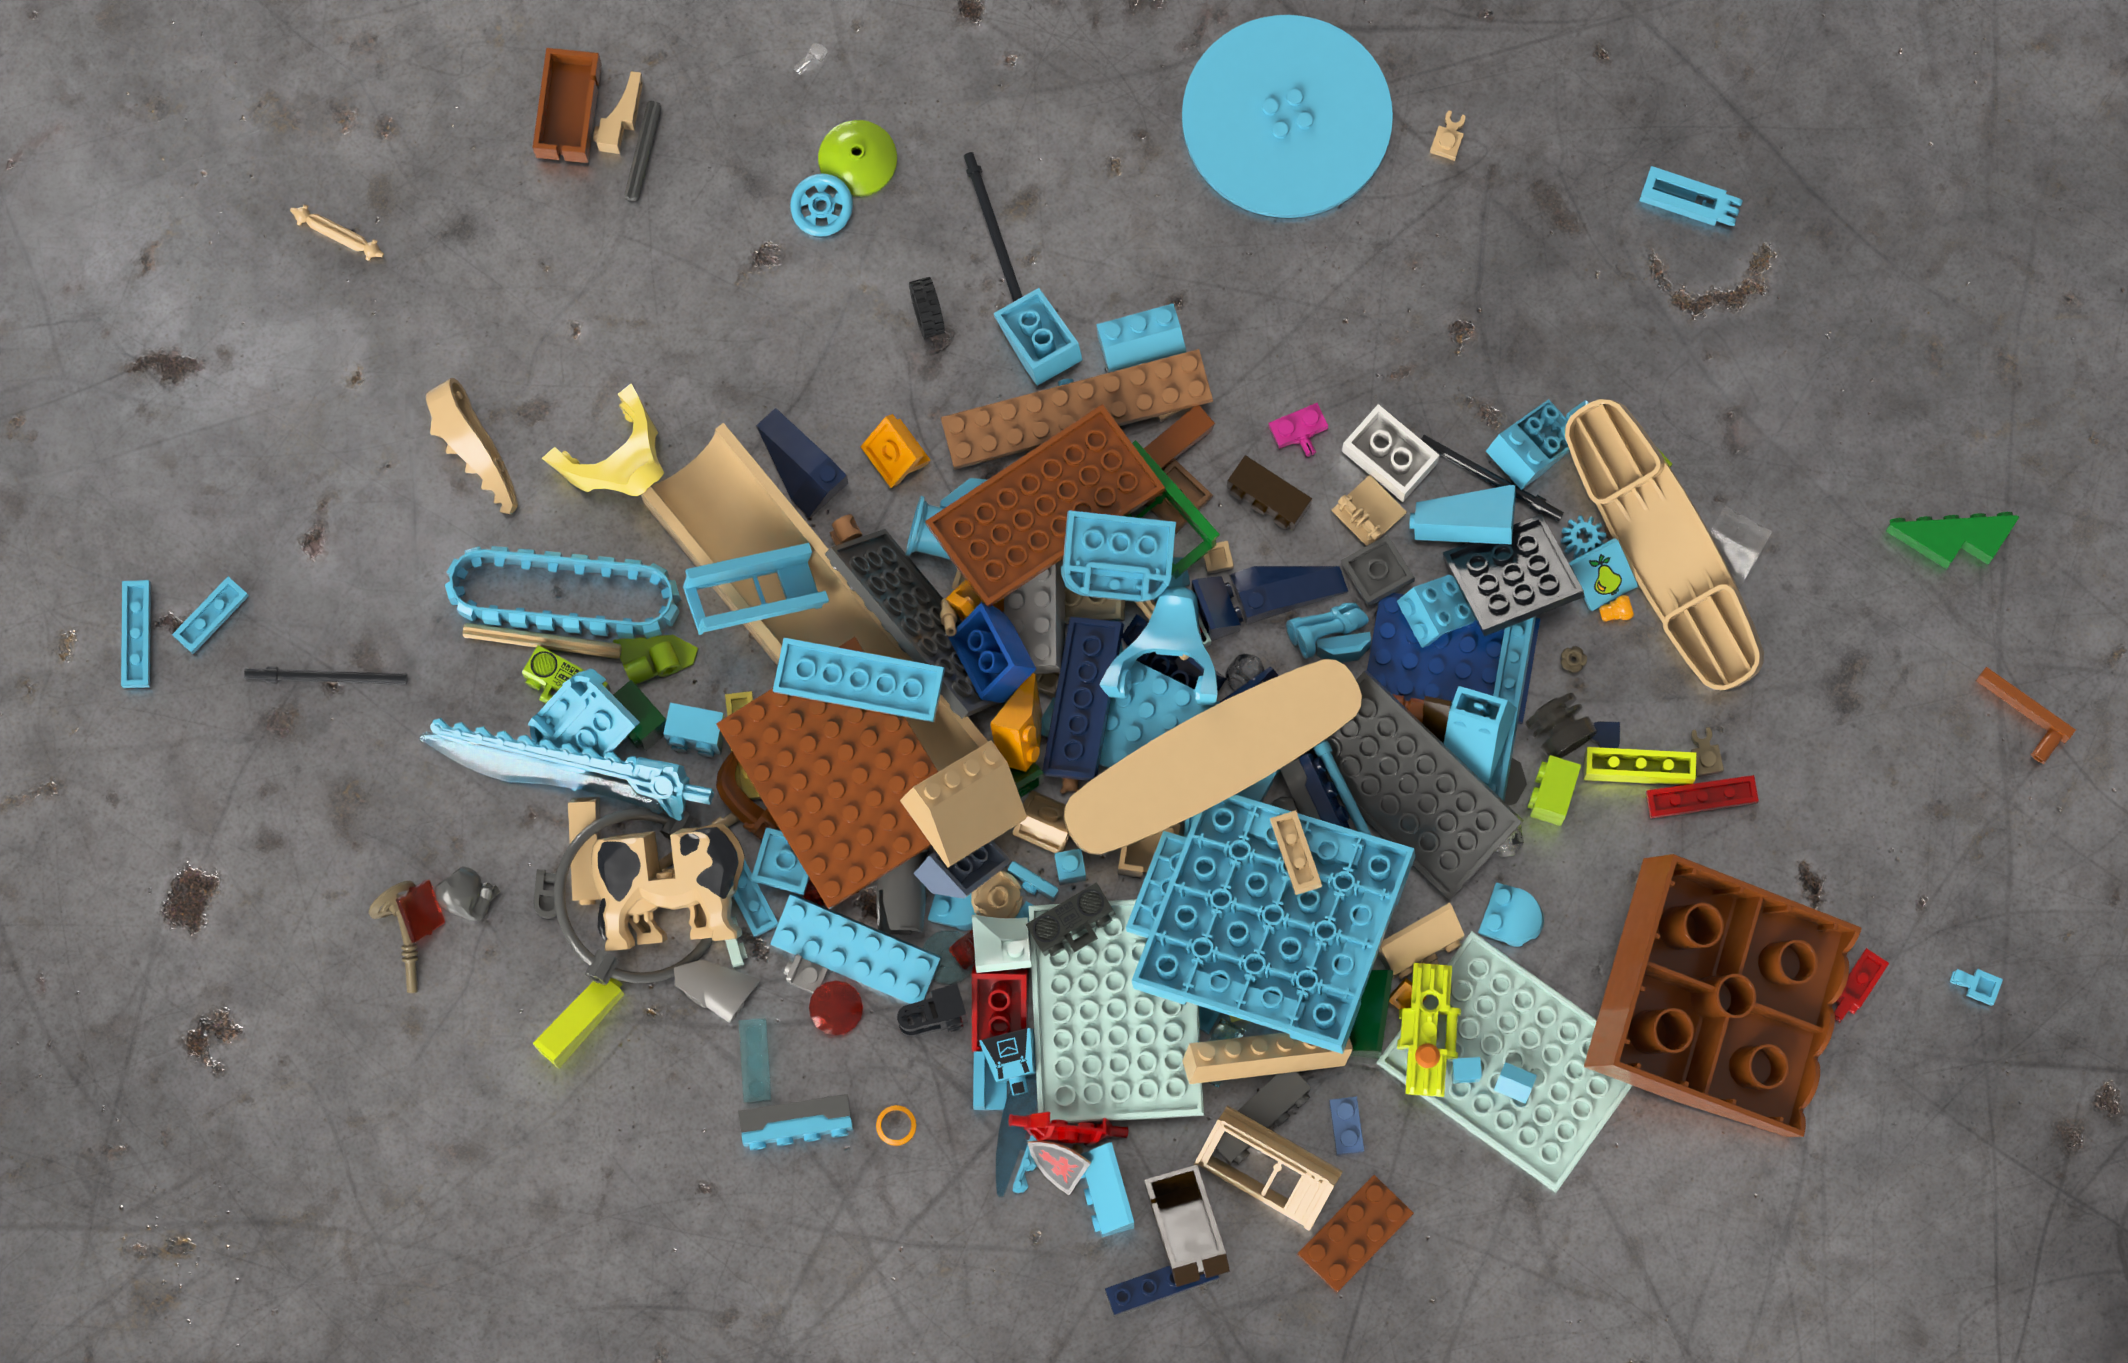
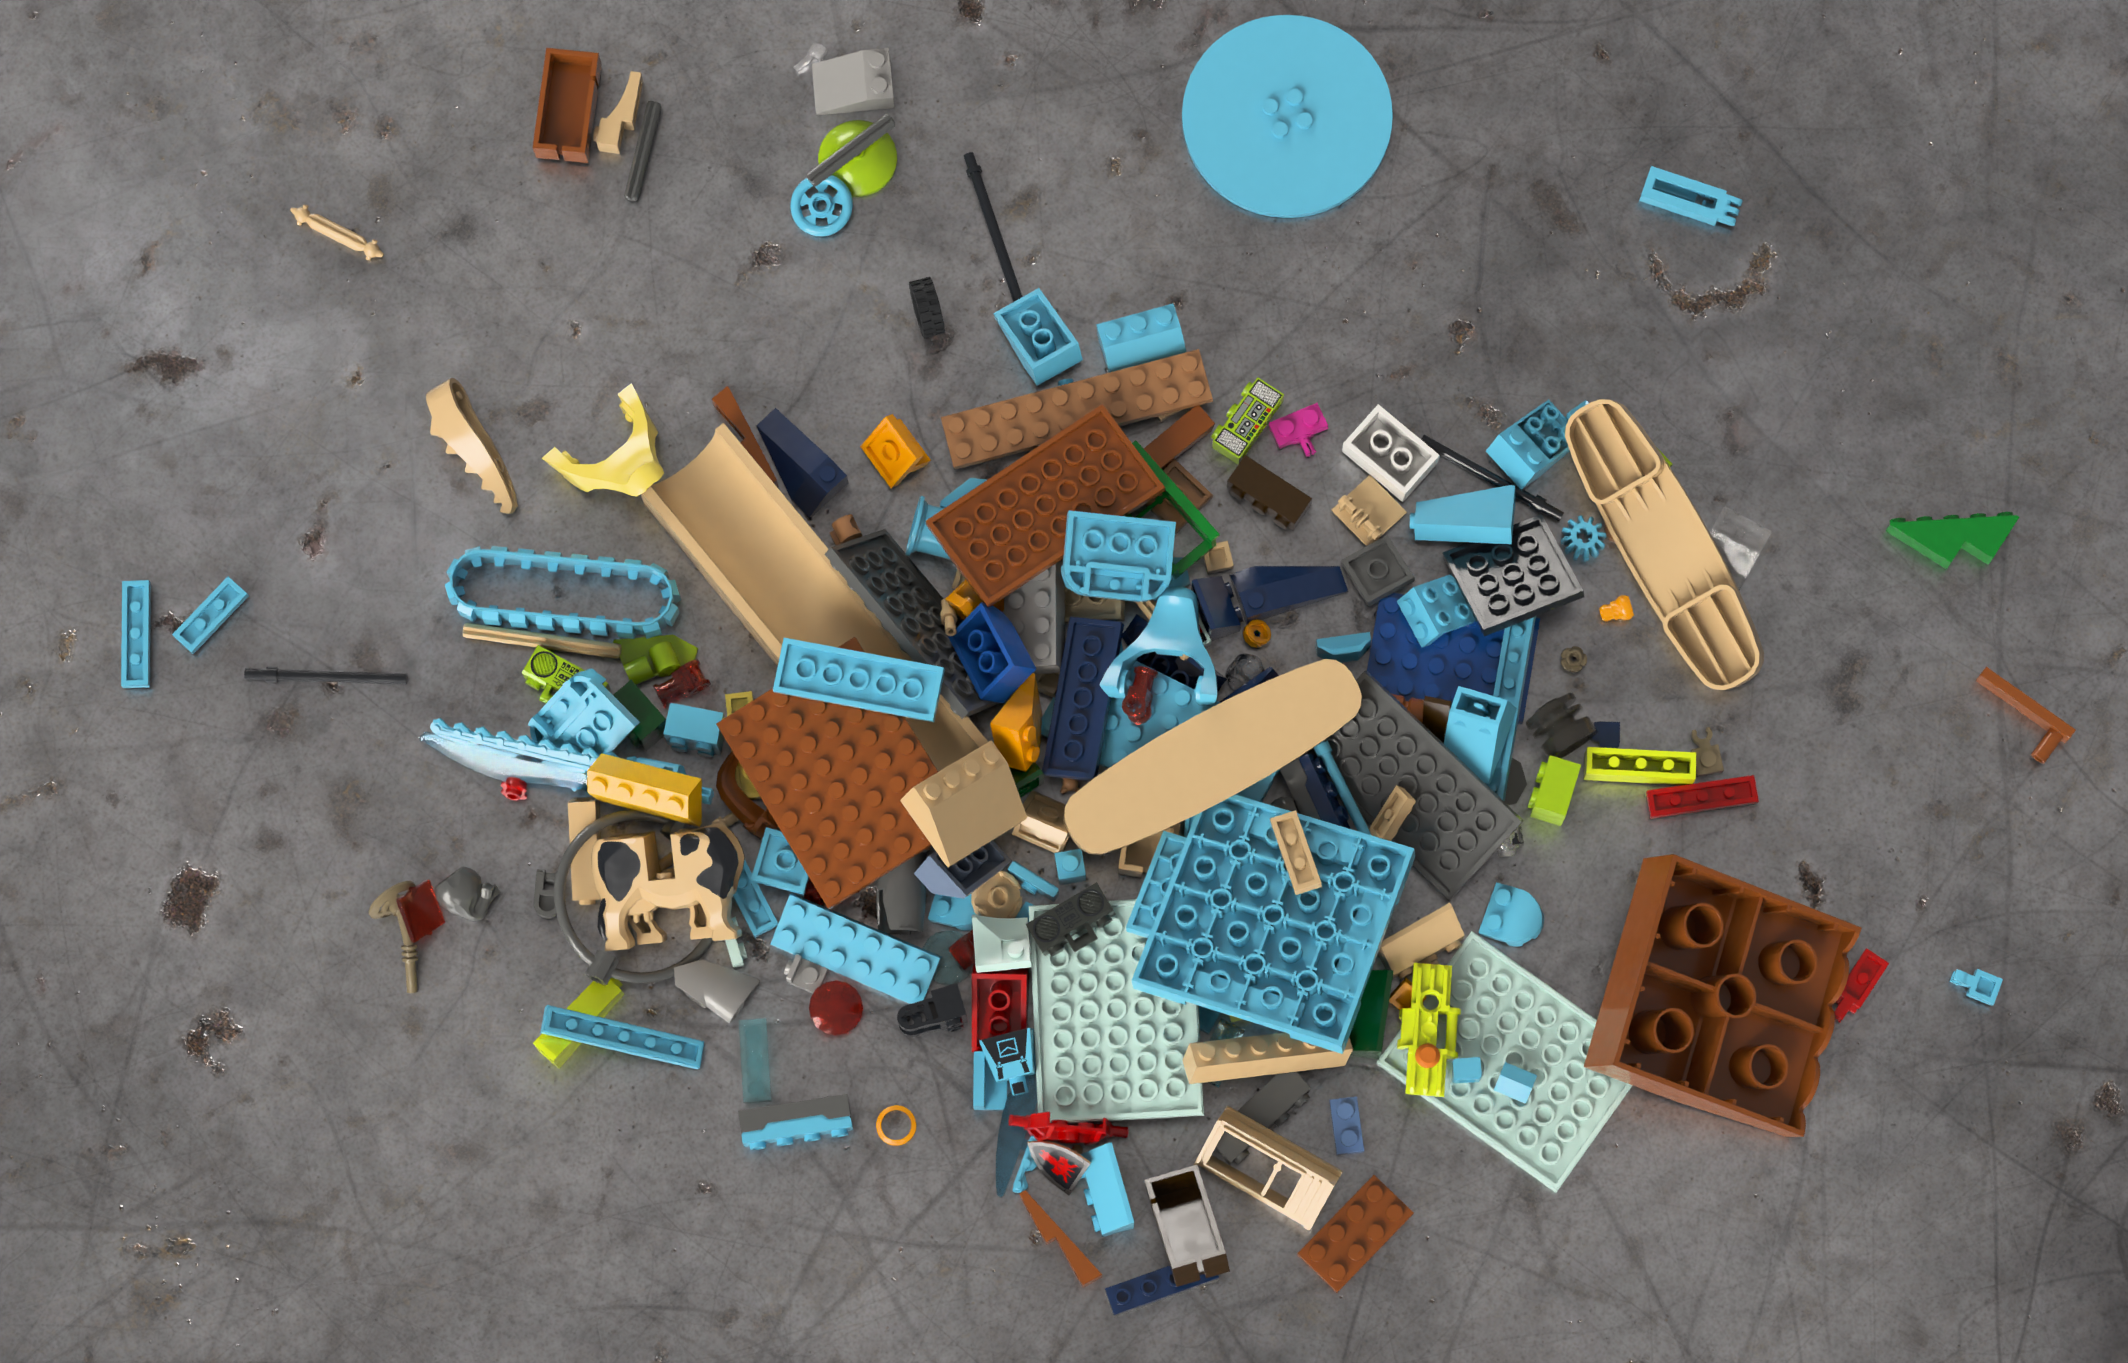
(514, 788): none -> red plate
(622, 1037): none -> medium azure tile
(646, 789): none -> yellow slope
(682, 682): none -> clear red connector
(729, 409): none -> dark orange slope
(793, 574): medium azure piece -> none
(850, 150): none -> dark grey axle
(853, 83): none -> light grey slope
(1050, 1231): none -> dark orange slope
(1140, 695): none -> clear red connector
(1247, 420): none -> brick
(1256, 633): none -> light orange tile
(1309, 629): medium azure piece -> none
(1392, 814): none -> tan plate
(1448, 139): tan plate -> none
(1603, 574): medium azure tile -> none

